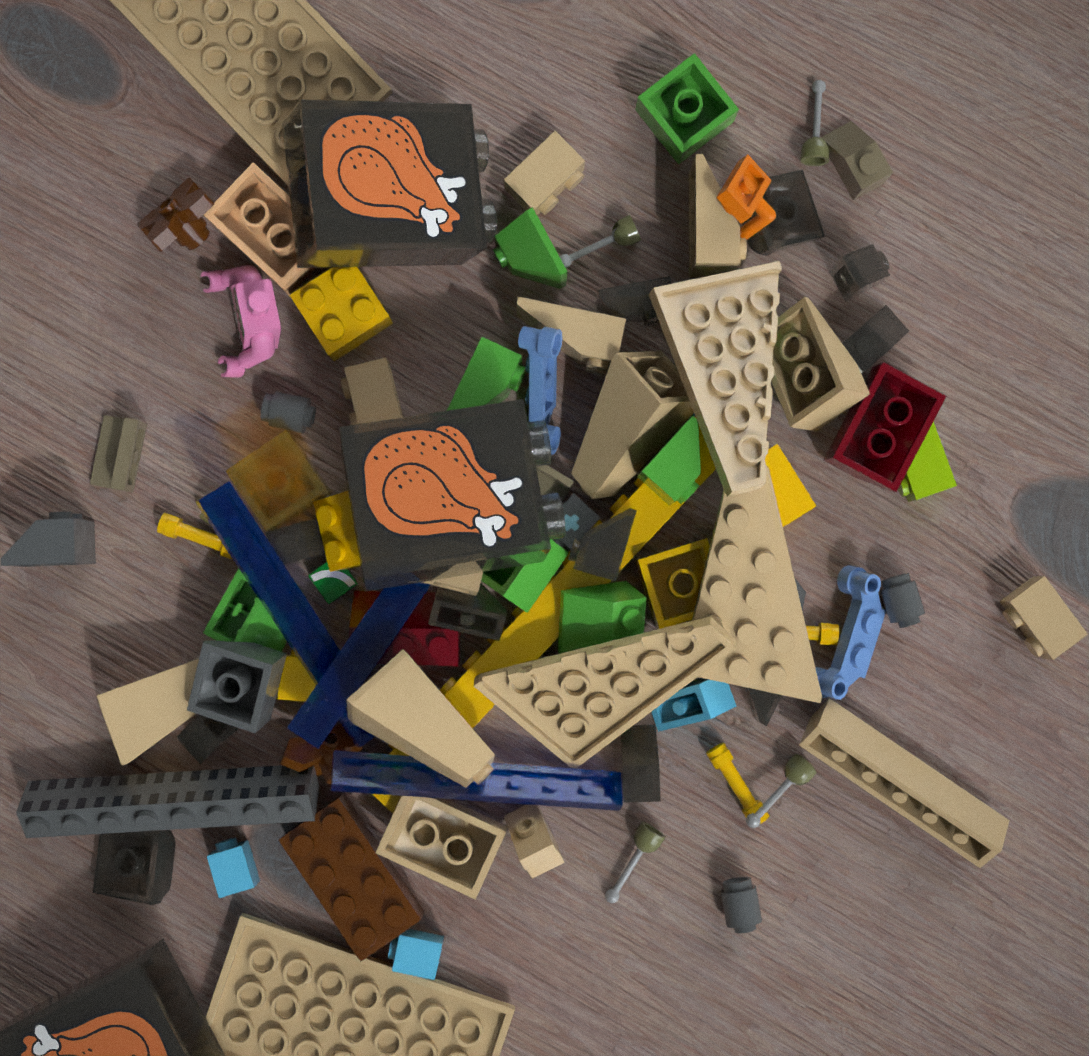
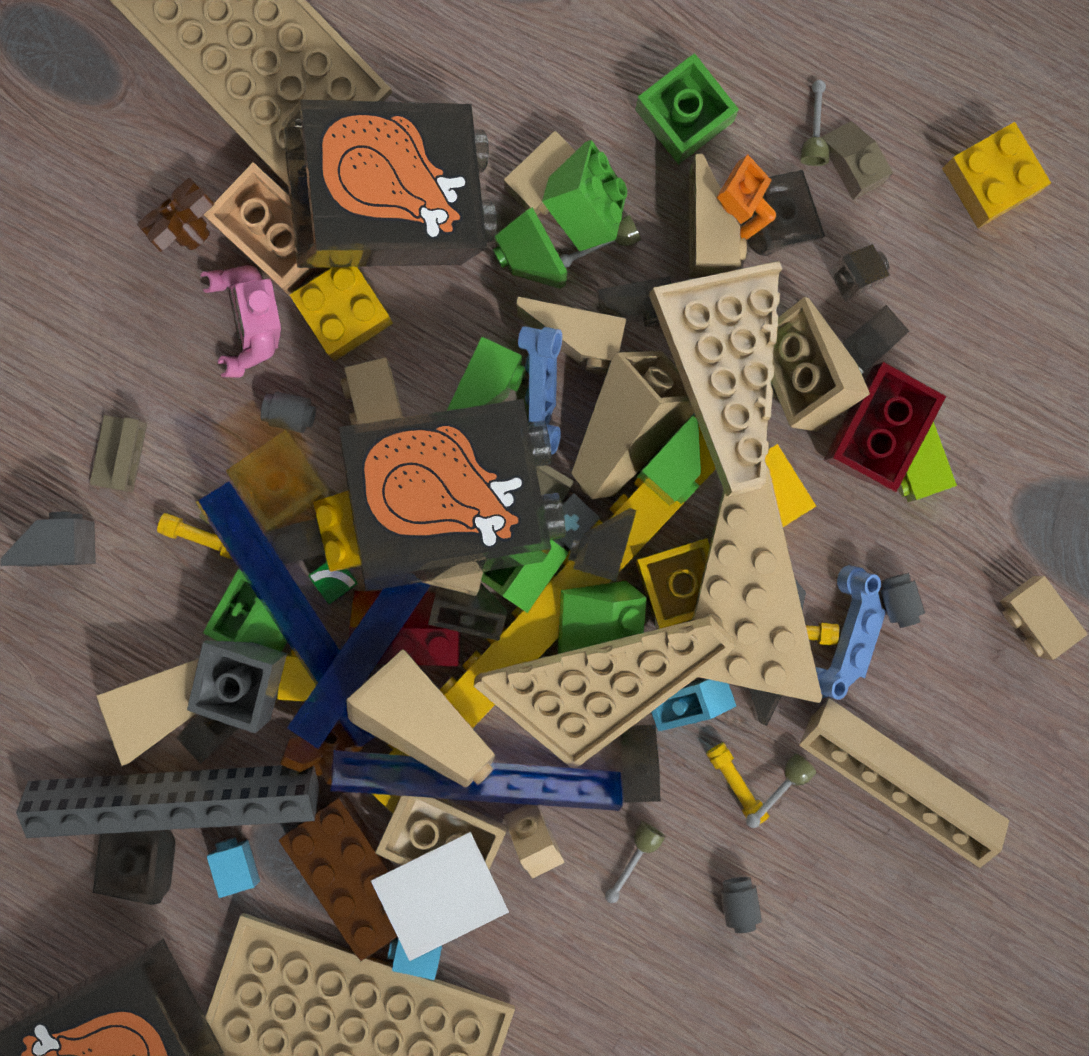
(440, 896): none -> white sticker
(586, 197): none -> bright green slope
(996, 175): none -> yellow brick

